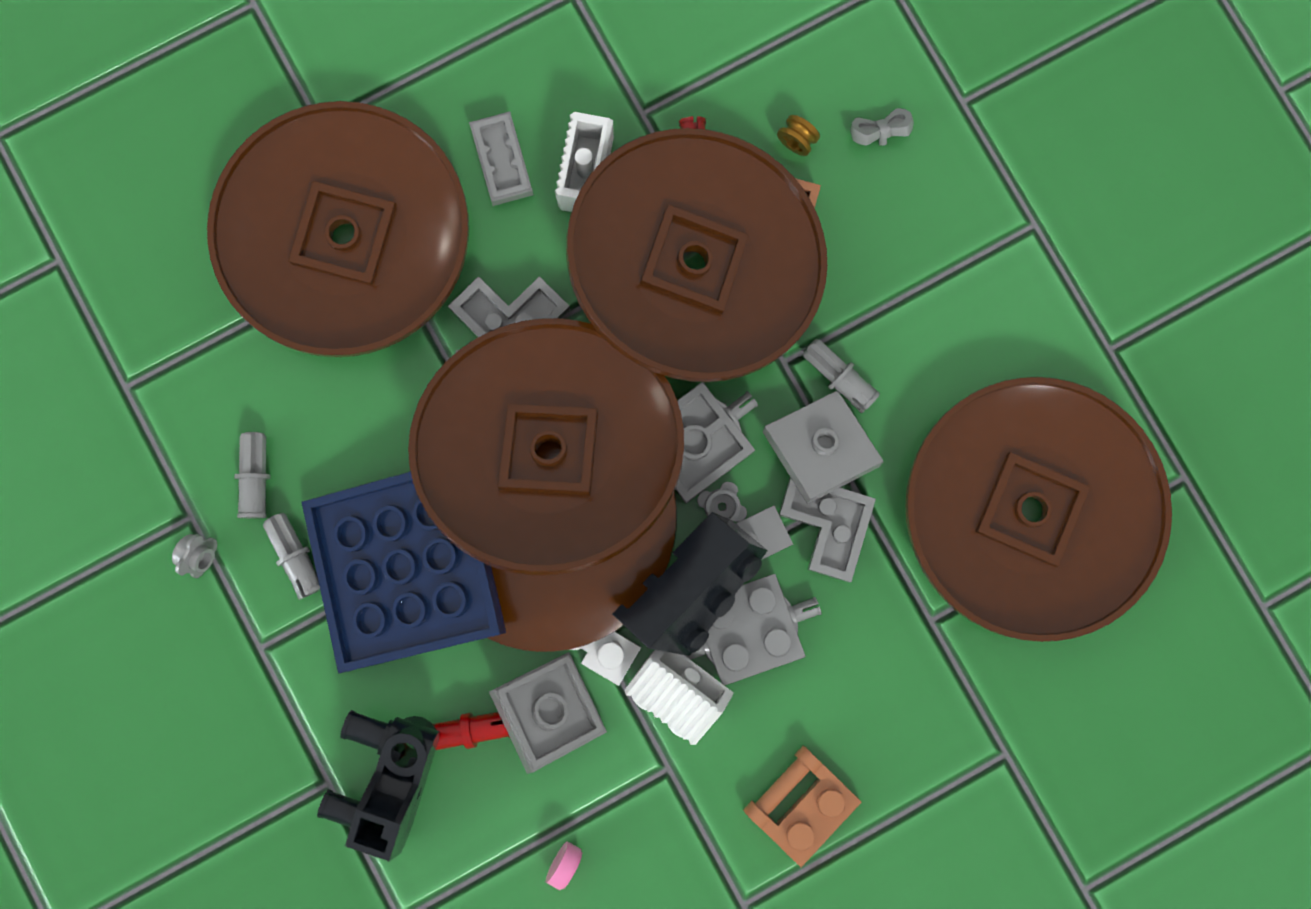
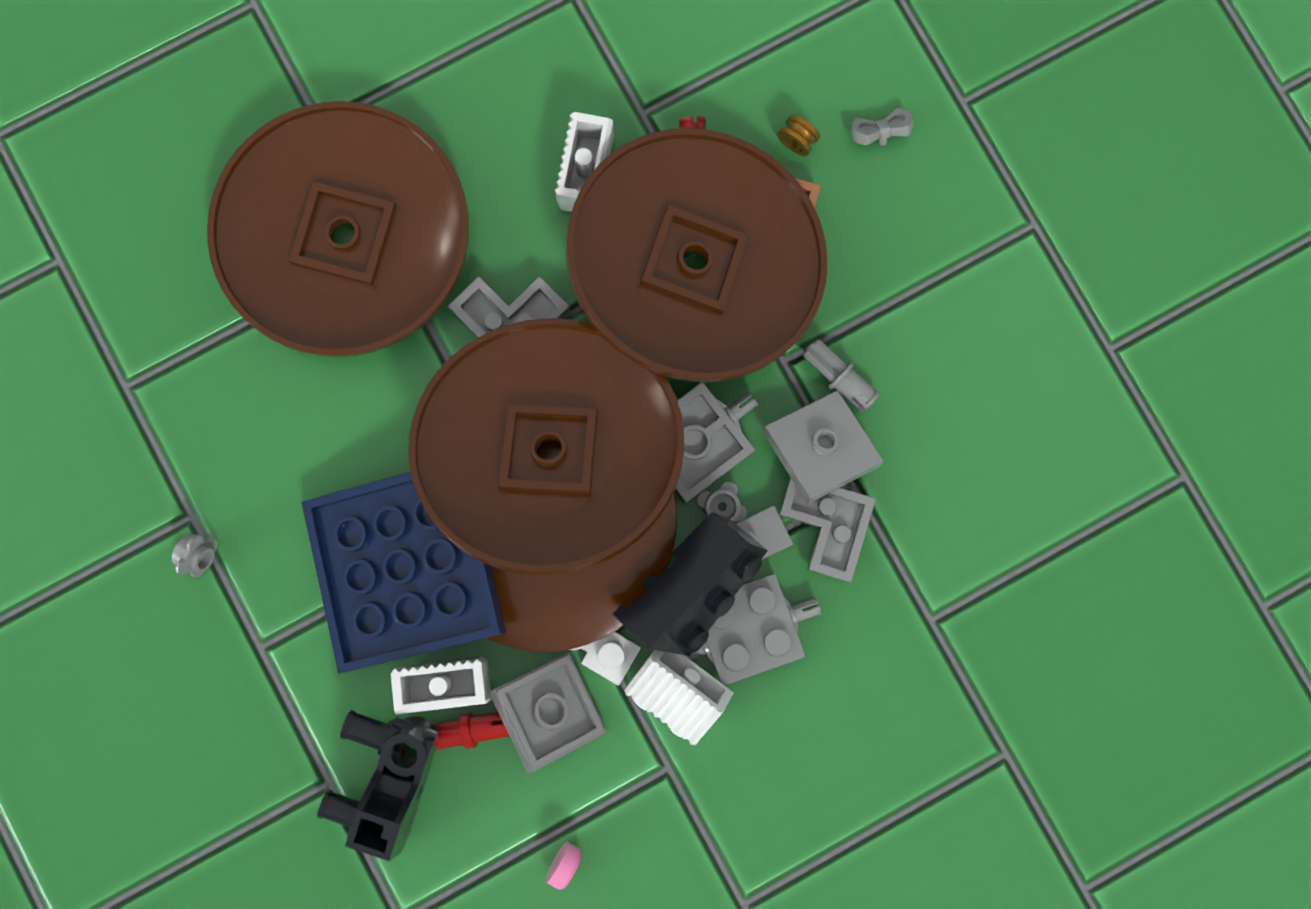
(252, 476): light grey axle -> none
(292, 555): light grey axle -> none
(440, 685): none -> white brick
(501, 158): light grey plate -> none
(812, 816): nougat plate -> none
(1099, 497): reddish brown dish -> none

